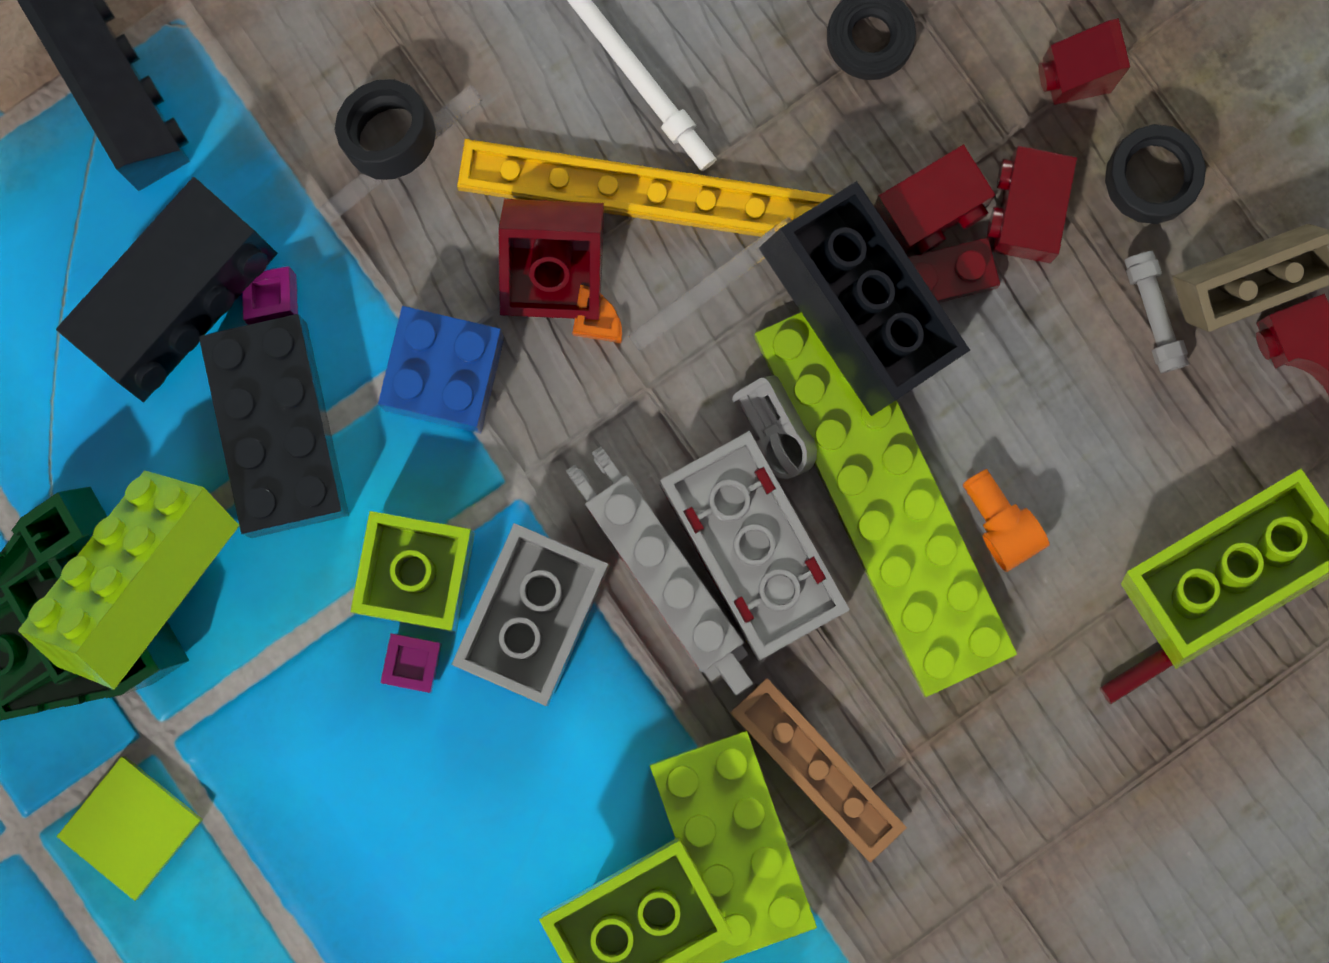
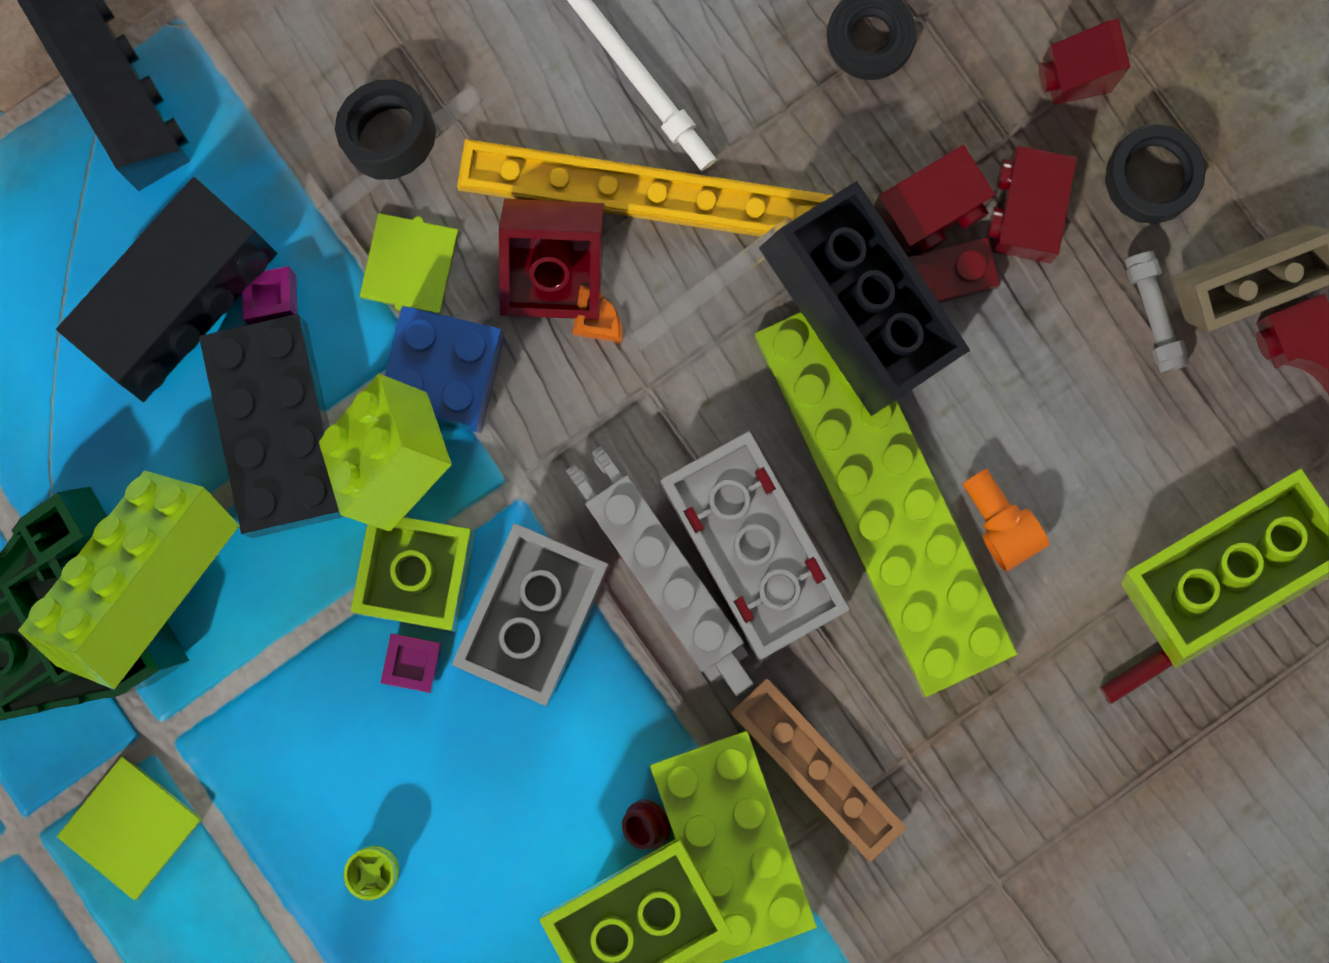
(365, 879): none -> lime wheel
(384, 453): none -> lime brick
(409, 263): none -> lime piece
(646, 825): none -> dark red plate
(772, 416): light grey piece -> none

